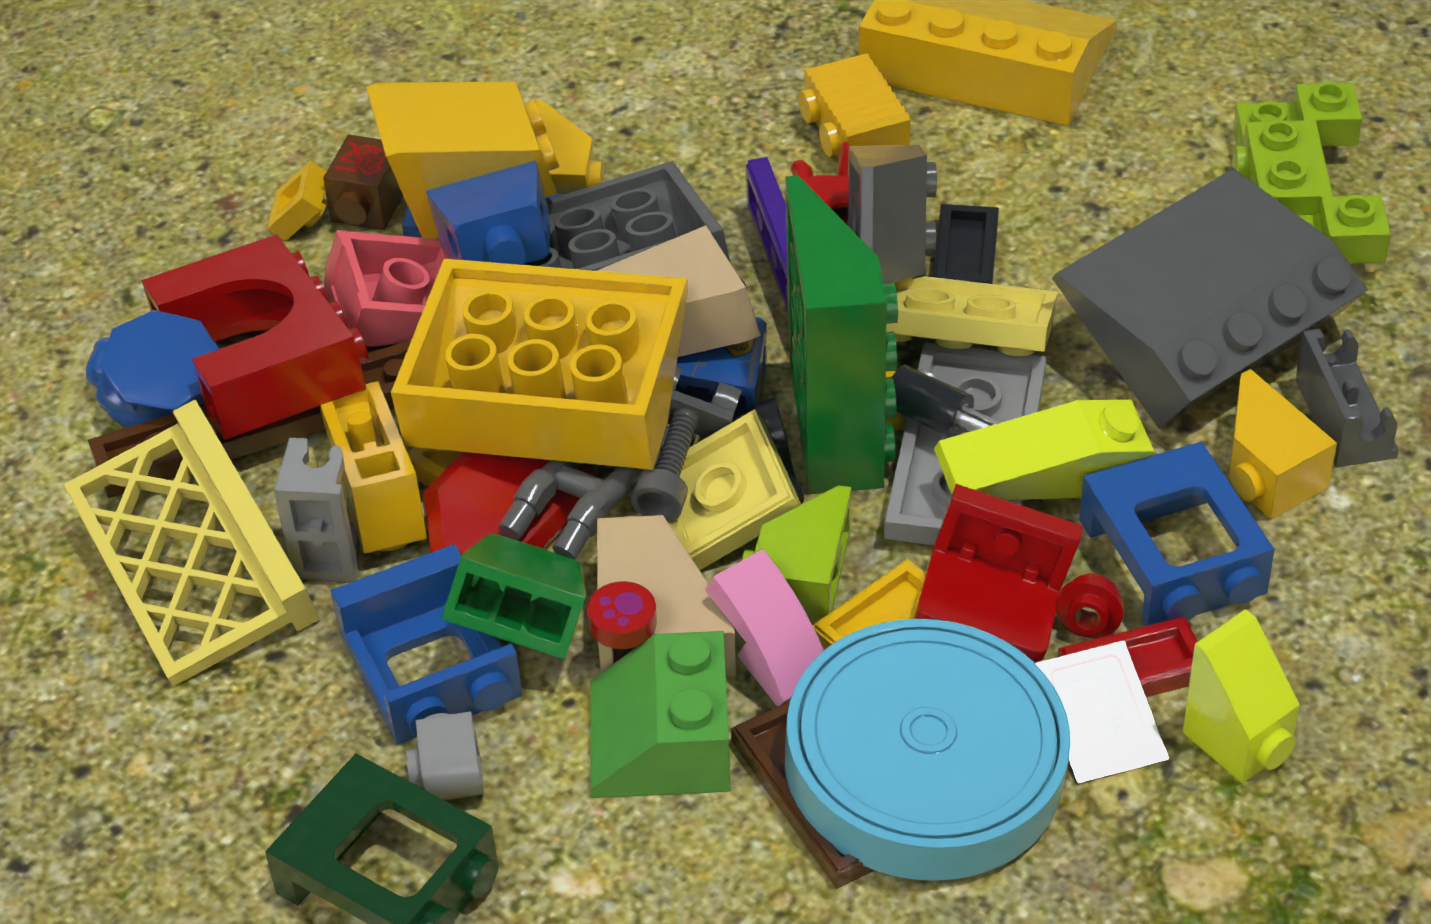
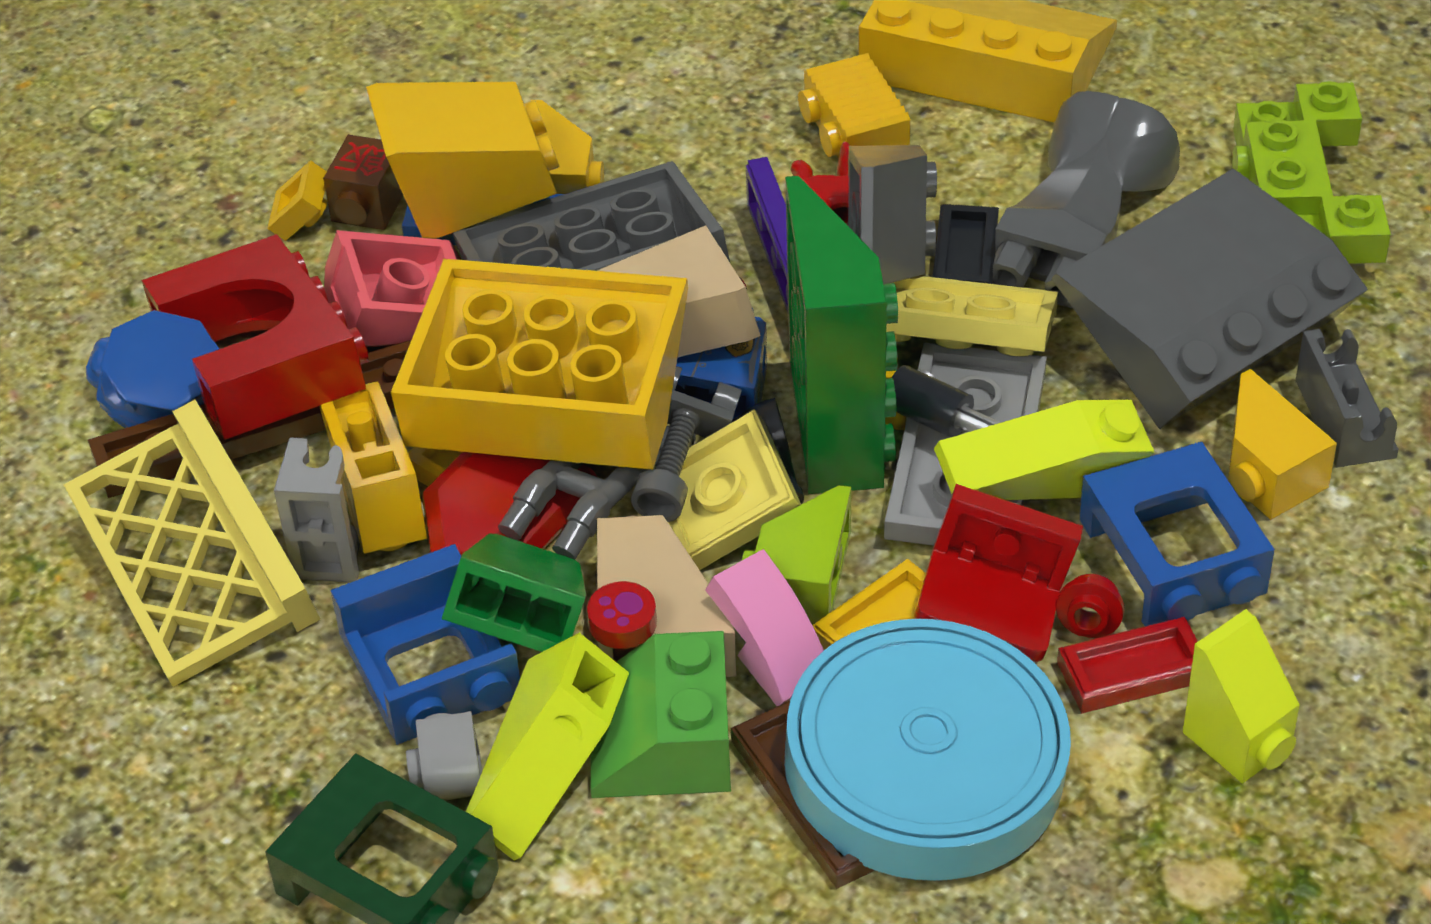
(494, 217): blue torso -> none
(545, 739): none -> neon yellow slope
(1094, 155): none -> dark grey hips
(1105, 712): white sticker -> none

